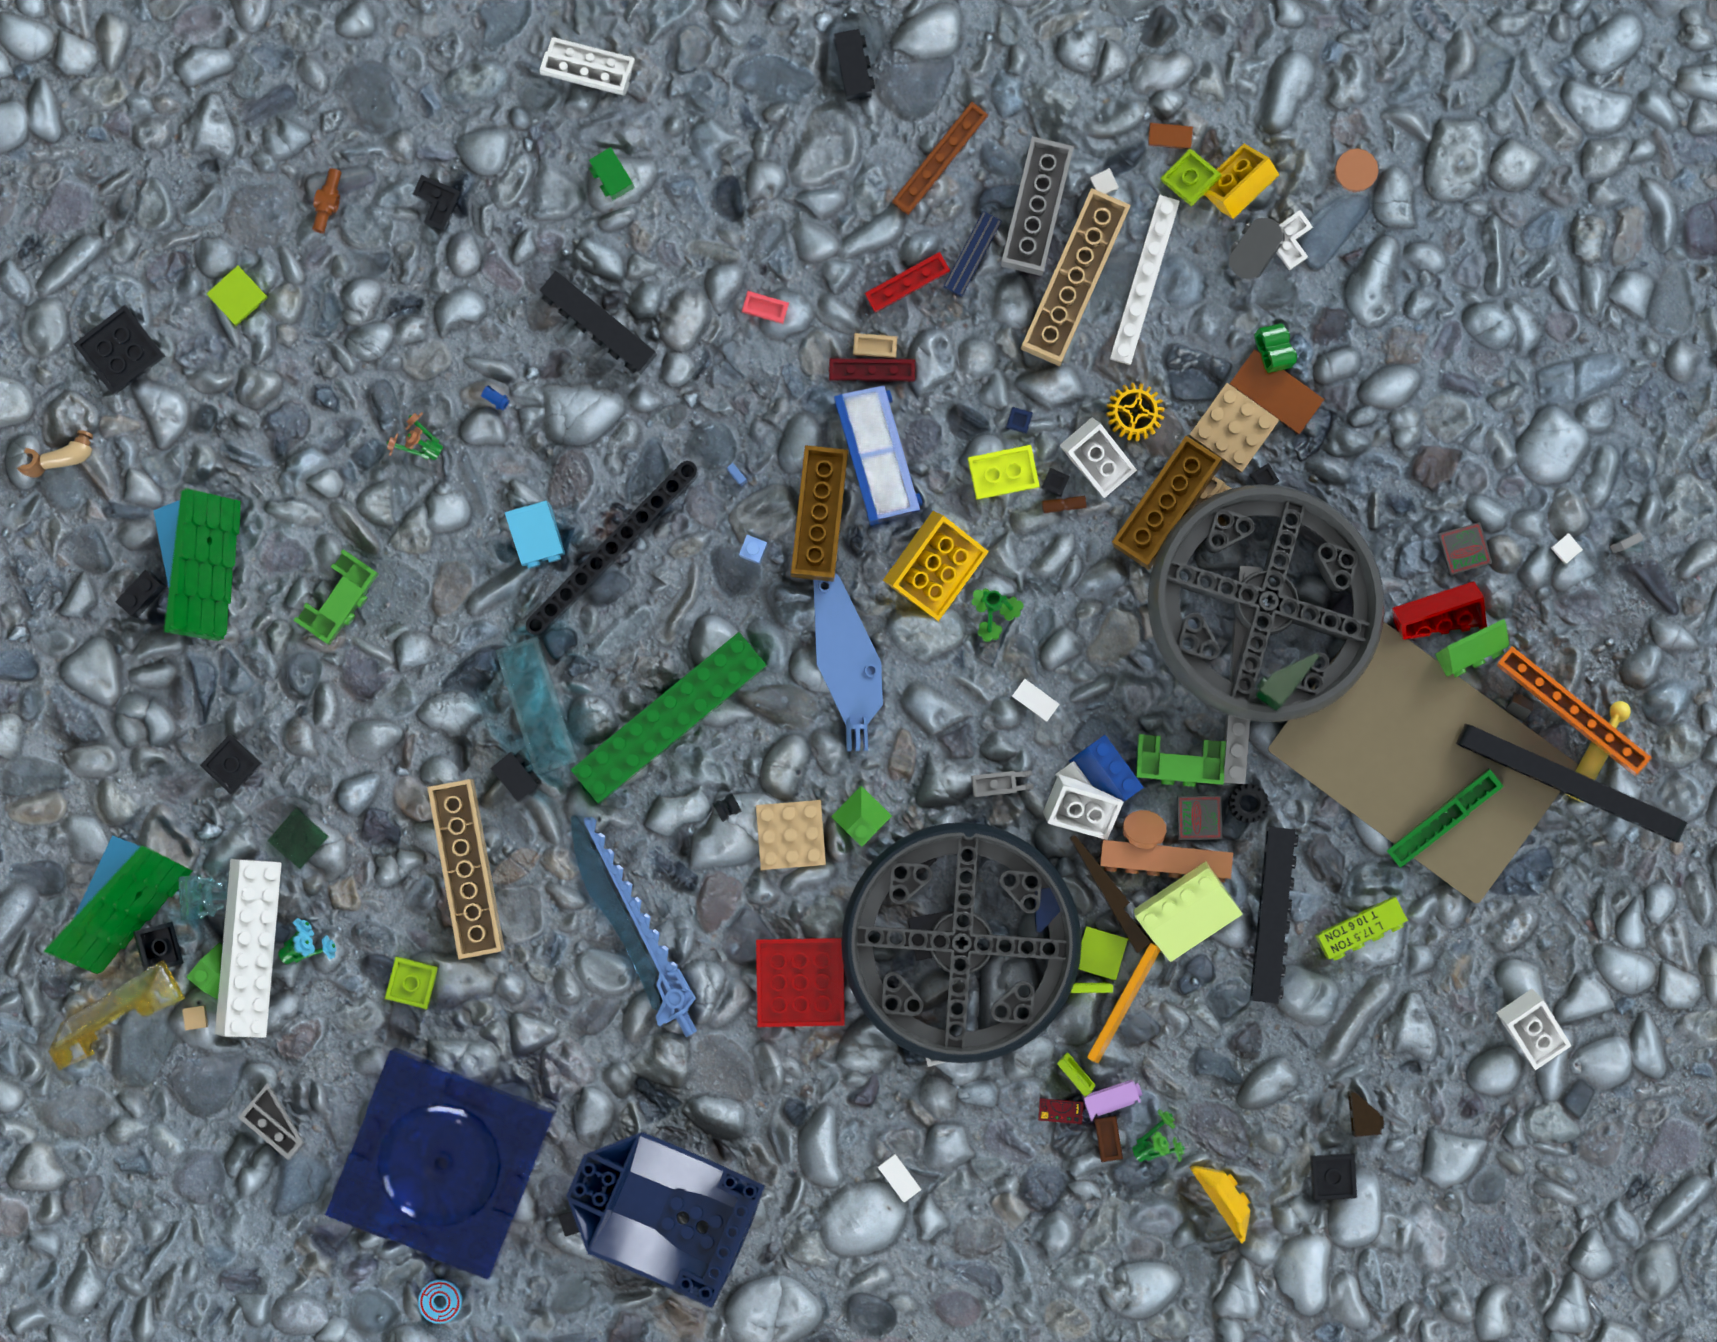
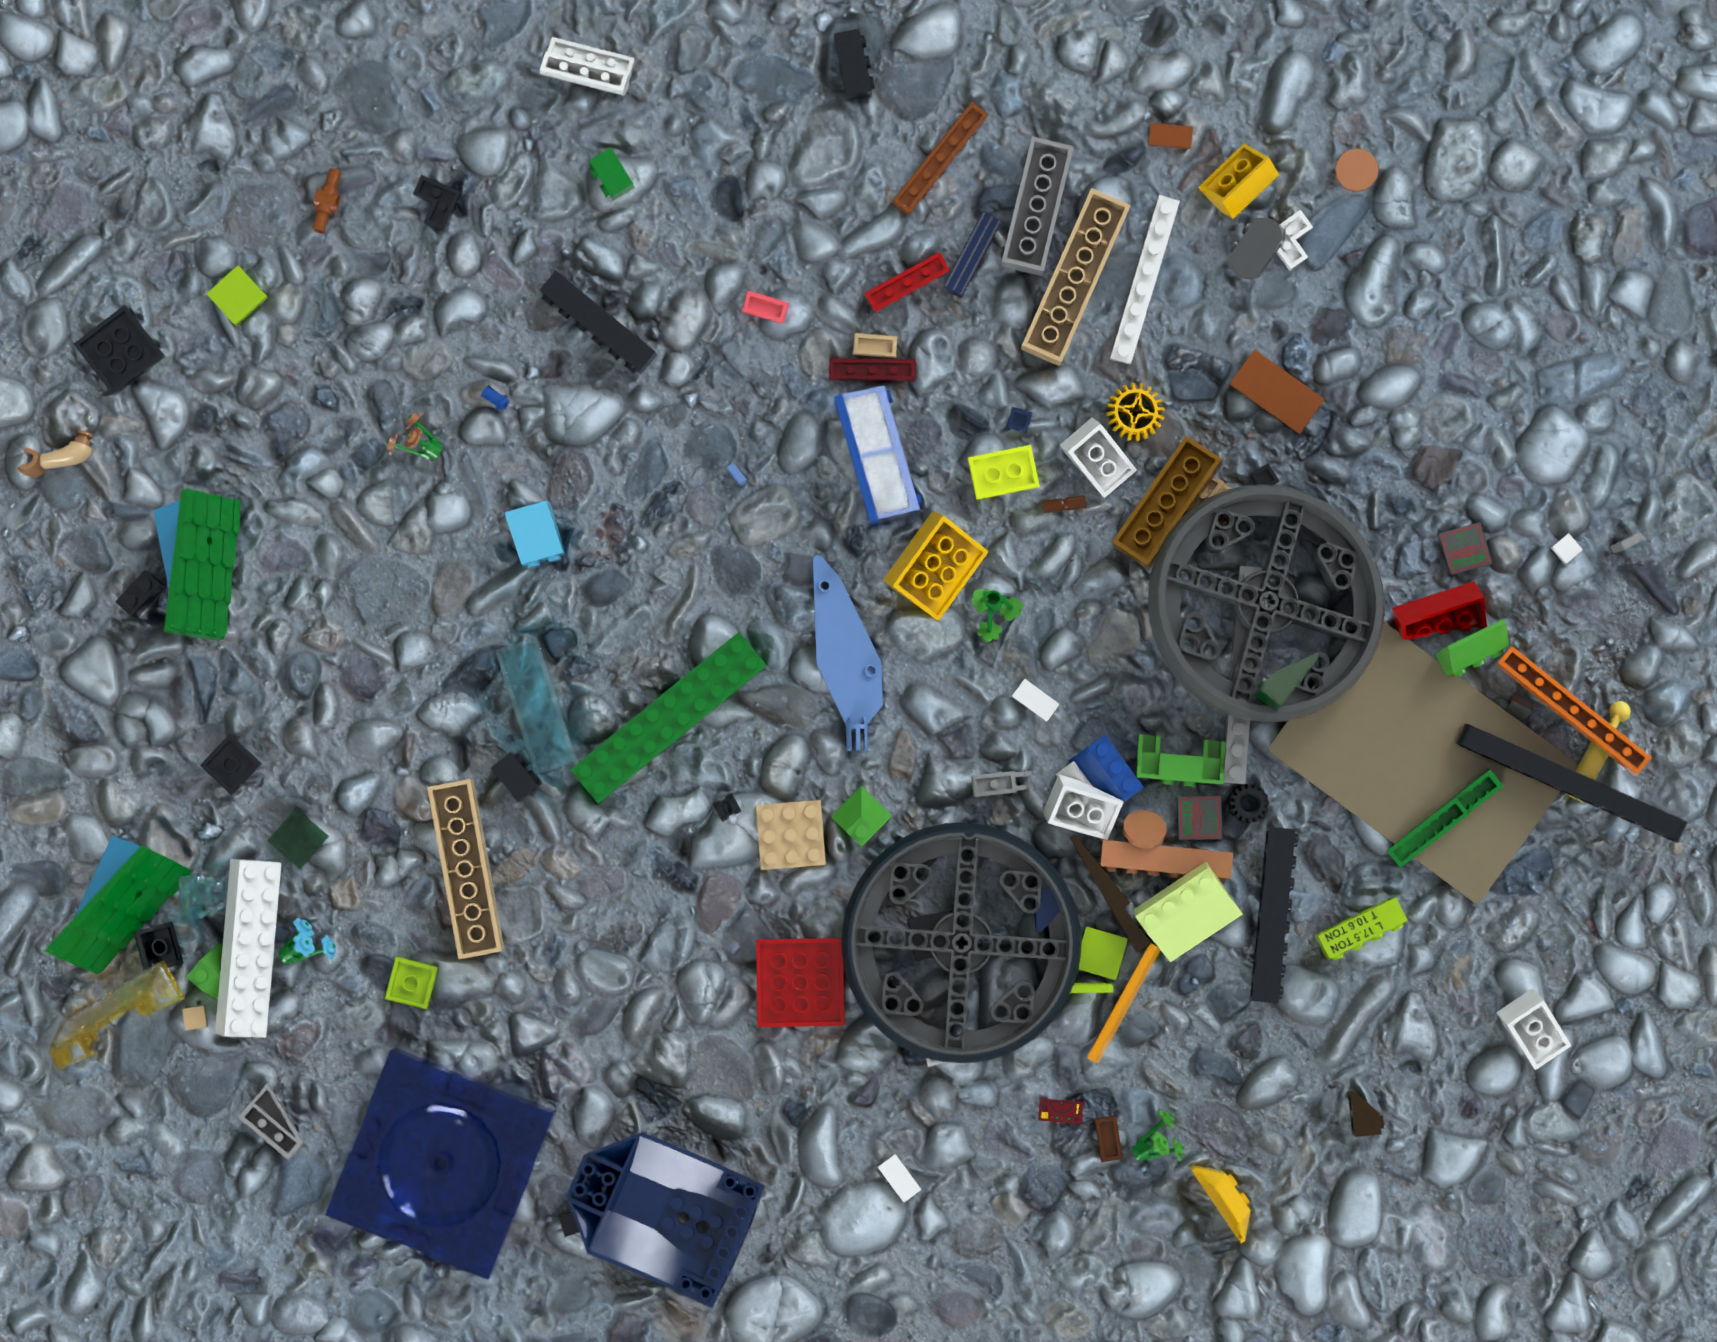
(343, 600): bright green bracket -> none
(427, 1301): medium azure tile -> none
(601, 552): black beam -> none
(671, 983): piece -> none
(753, 549): light blue brick -> none
(819, 513): pearl gold brick -> none
(1055, 482): black tile -> none
(1076, 1074): lime tile -> none
(1104, 182): white tile -> none
(1112, 1098): lavender window -> none
(1191, 177): lime tile -> none
(1234, 427): tan plate -> none
(1275, 348): green brick -> none
(1333, 1176): black plate -> none

